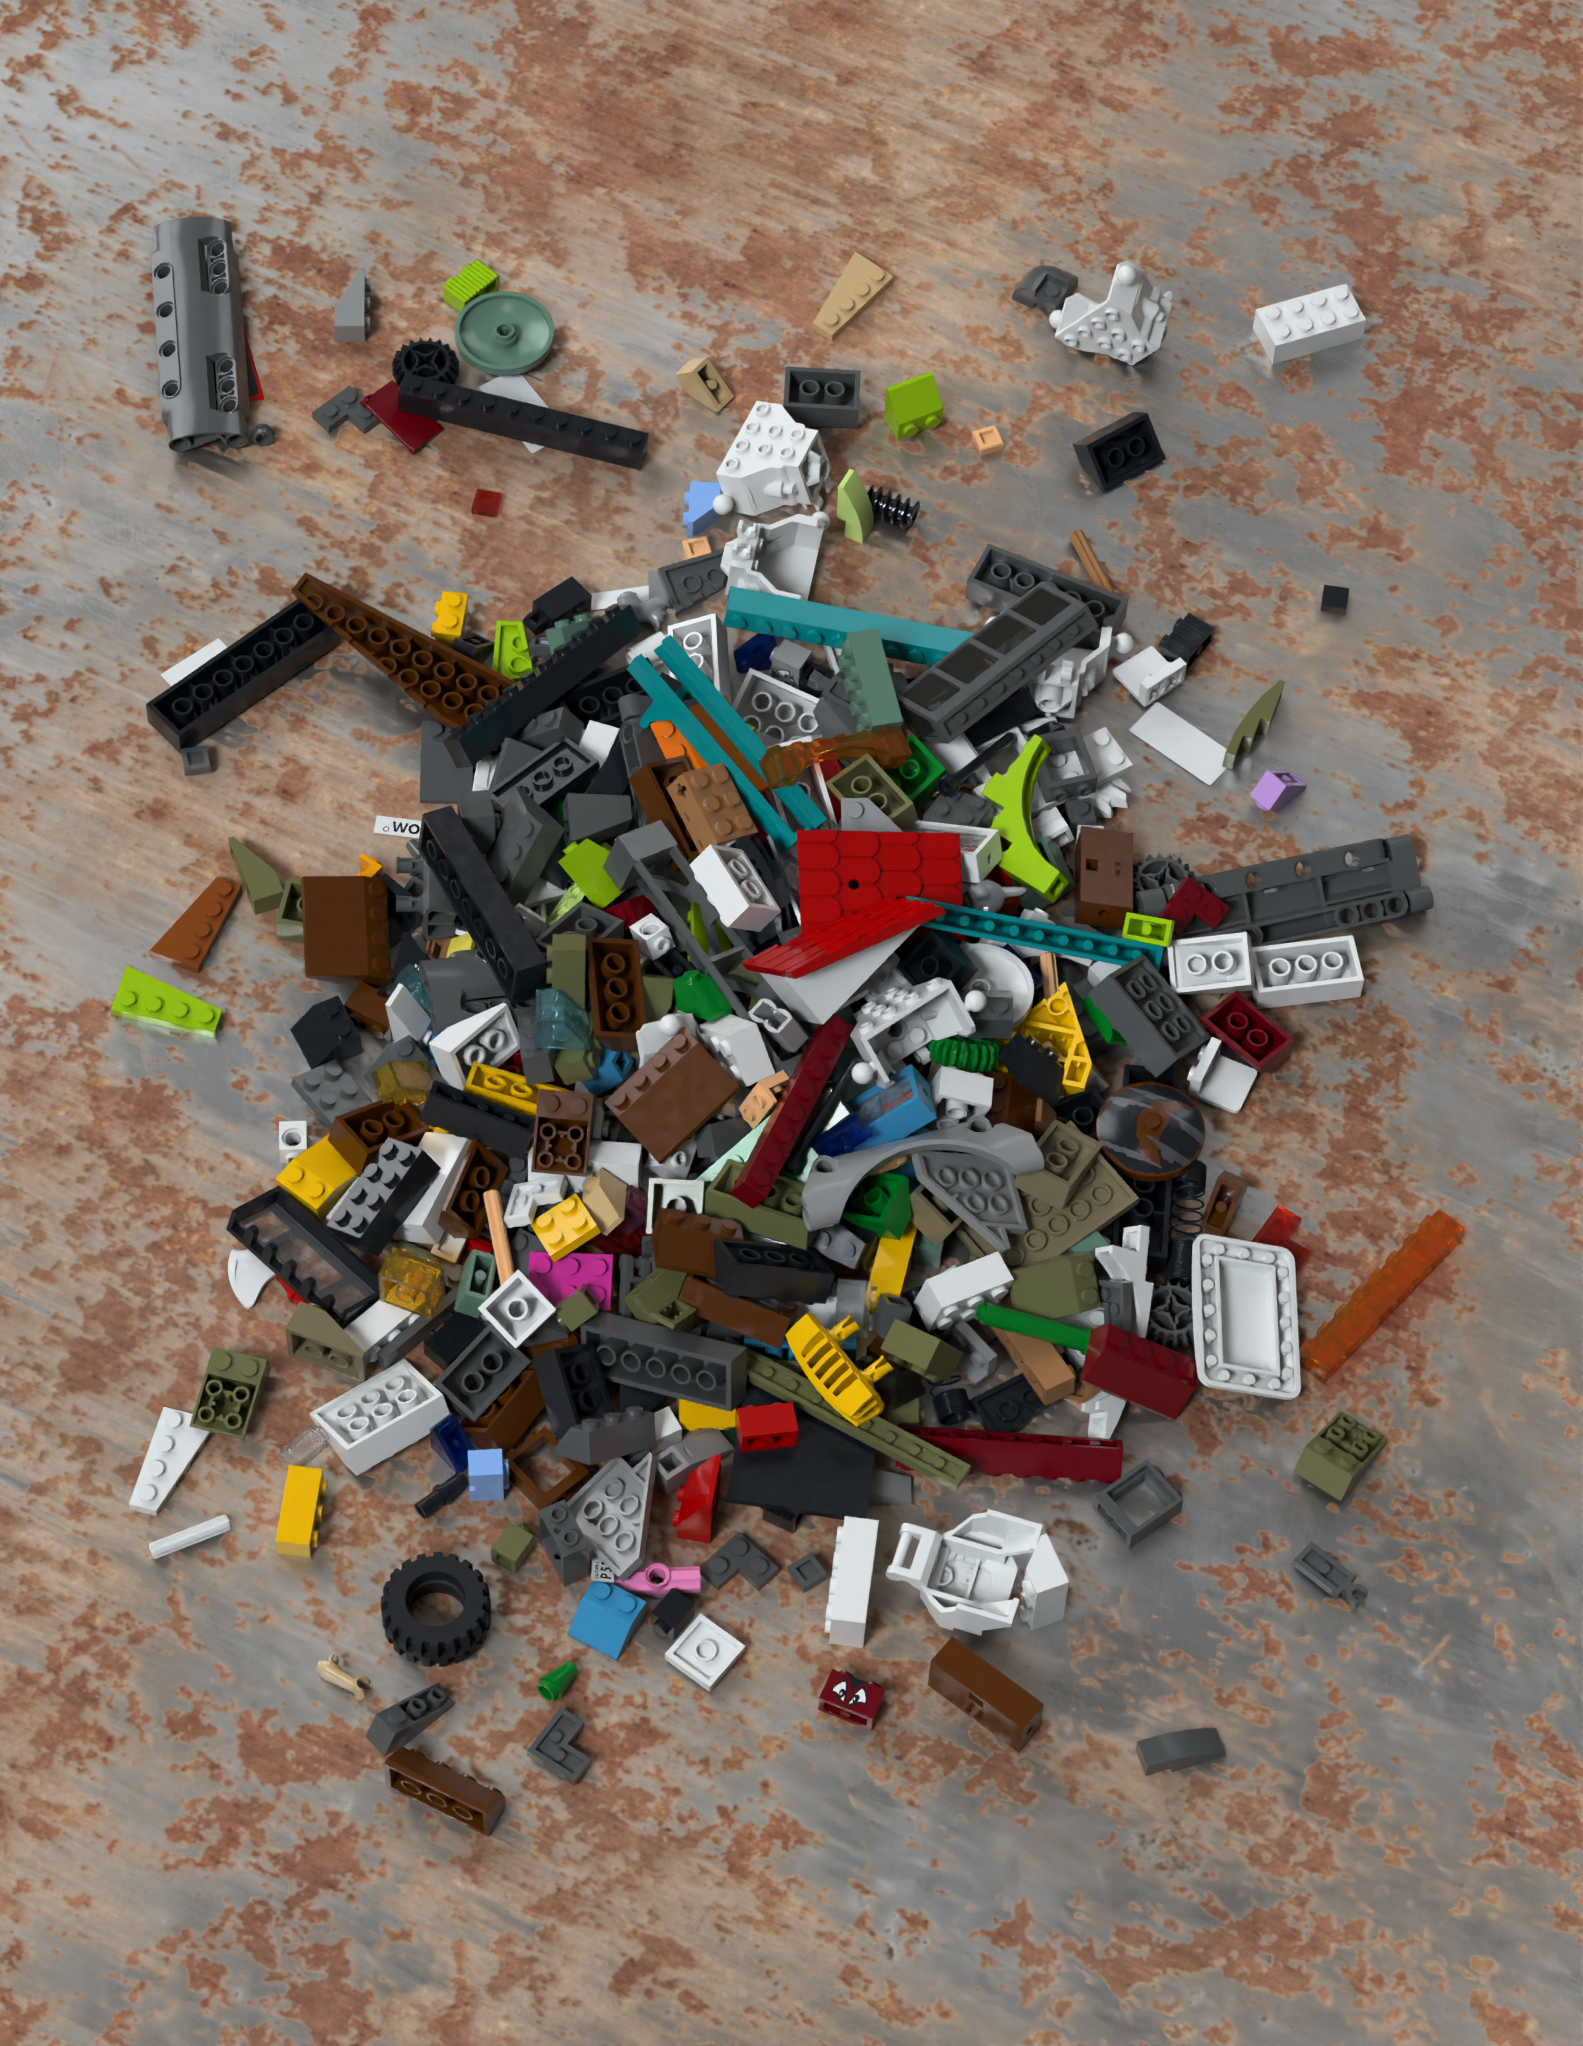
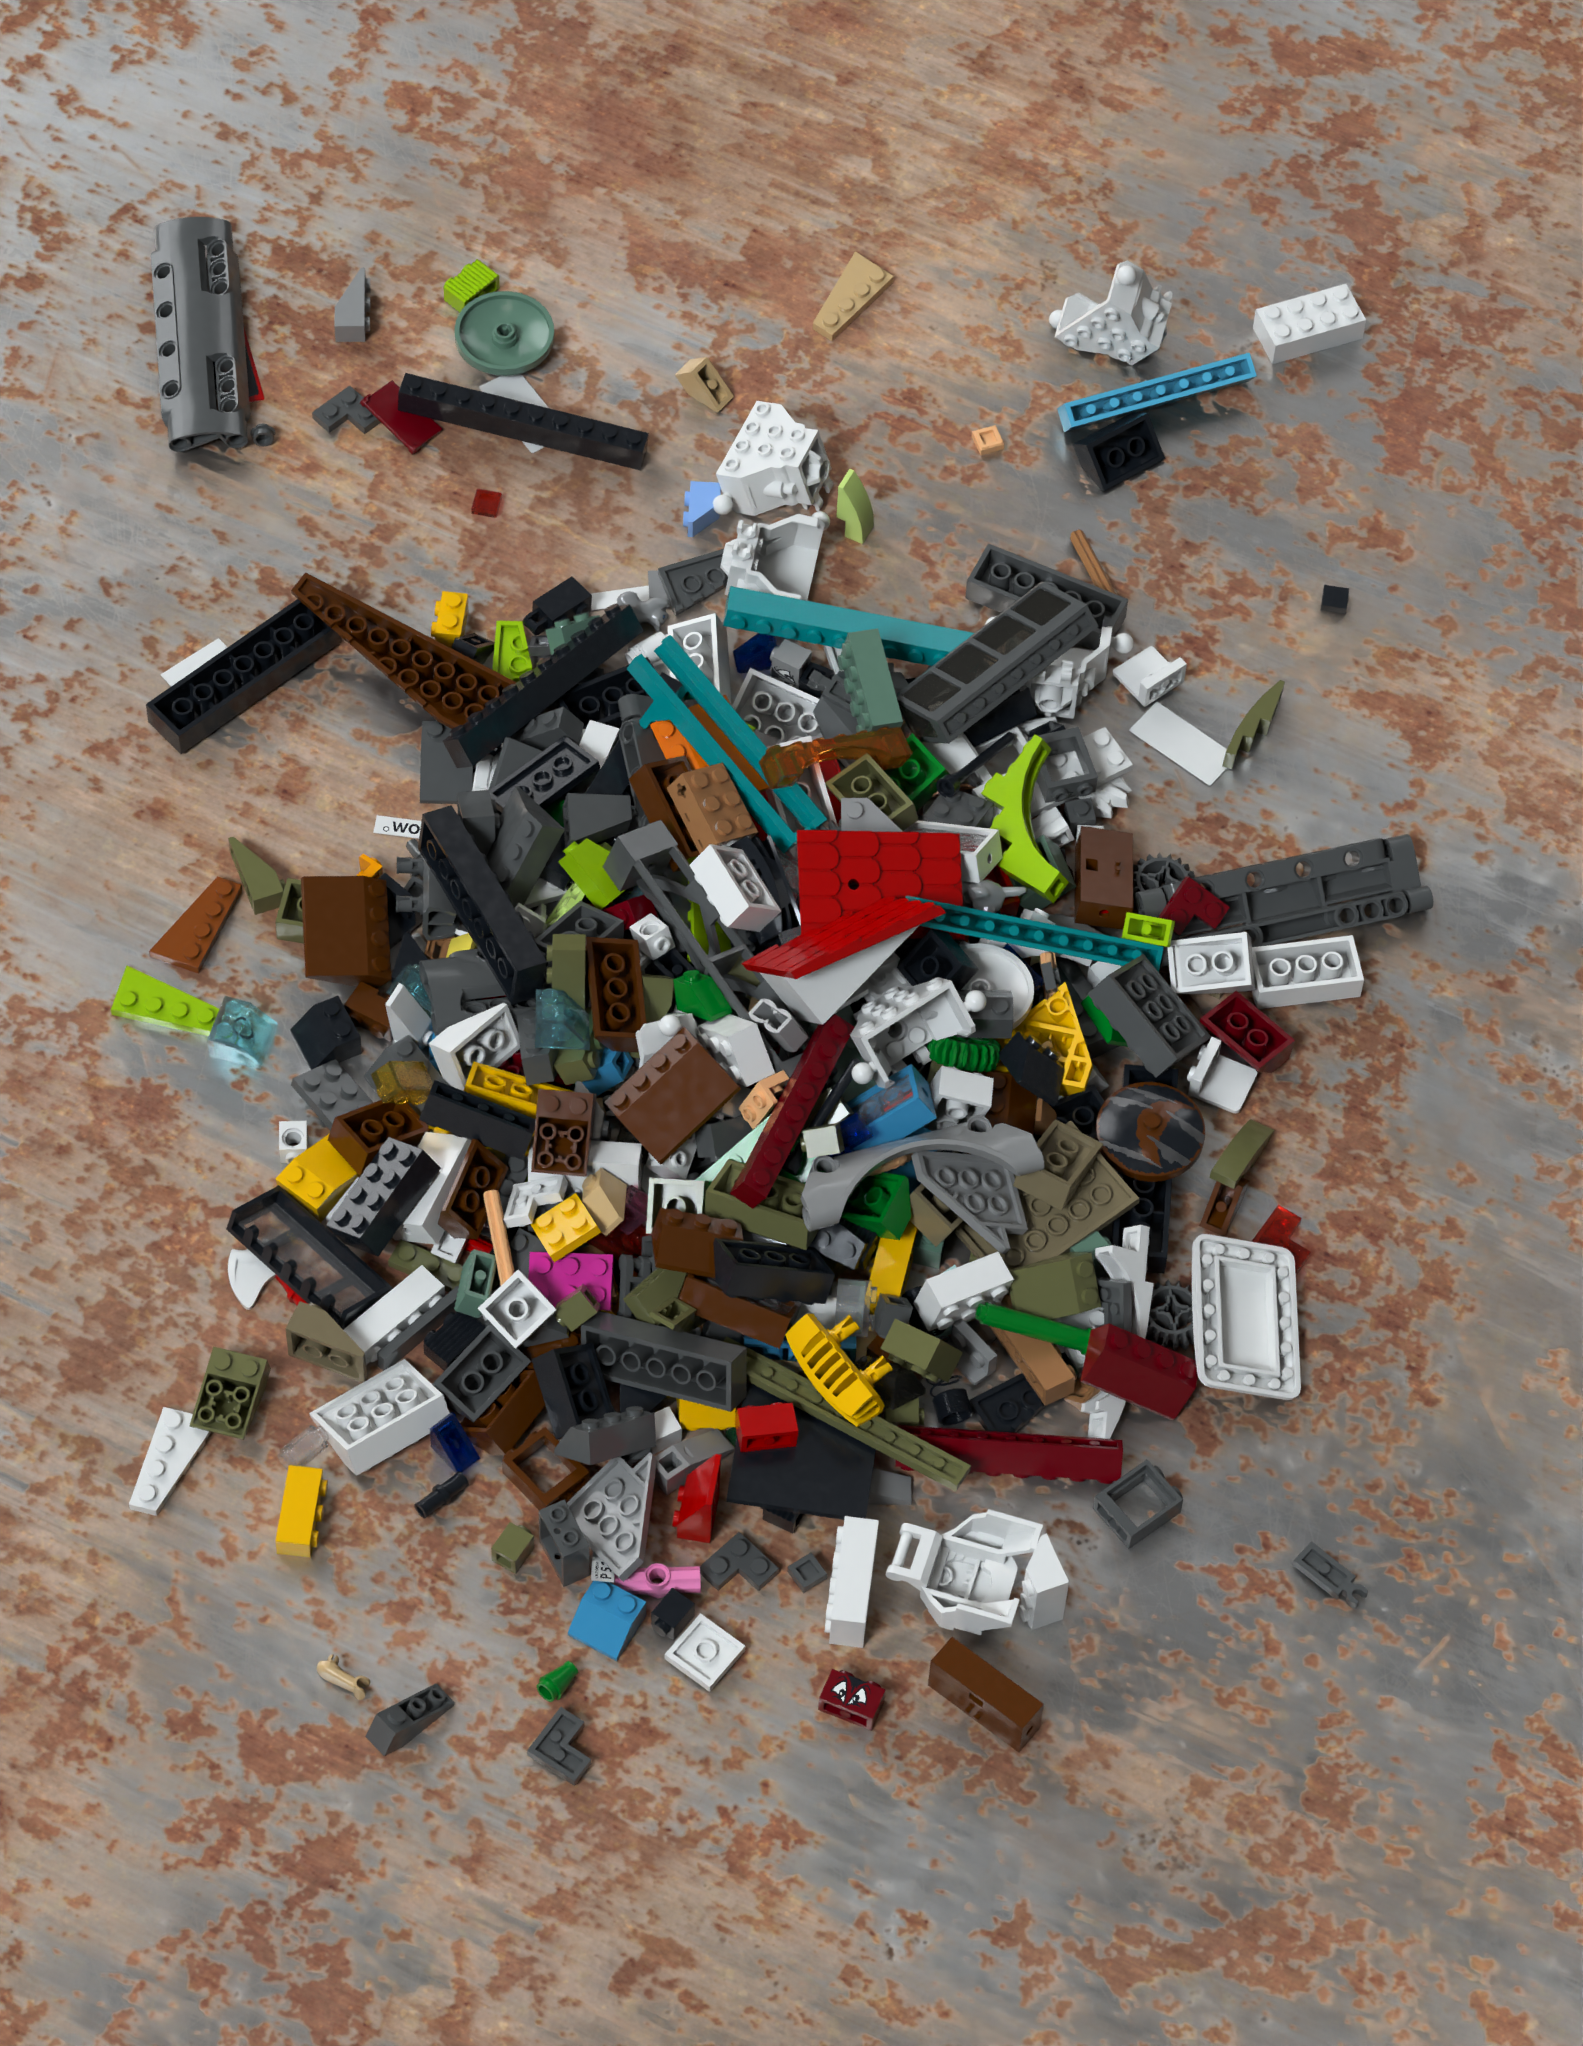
(189, 1536): white axle -> none
(195, 760): flat silver plate -> none
(241, 1033): none -> clear light blue slope
(411, 1282): clear yellow brick -> none
(426, 359): black gear -> none
(429, 1576): black tyre -> none
(444, 1790): reddish brown slope -> none
(487, 1474): light blue brick -> none
(696, 547): light nougat tile -> none
(822, 396): dark grey brick -> none
(822, 1140): none -> brick
(893, 509): black piece -> none
(913, 406): lime slope -> none
(1046, 287): dark grey brick -> none
(1051, 977): none -> dark grey plate
(1156, 392): none -> medium azure brick
(1179, 1750): dark grey slope -> none
(1180, 1250): black piece -> none
(1187, 640): black brick -> none
(1241, 1153): none -> olive slope
(1277, 789): lavender slope -> none
(1339, 1455): olive slope -> none
(1380, 1296): clear orange brick -> none

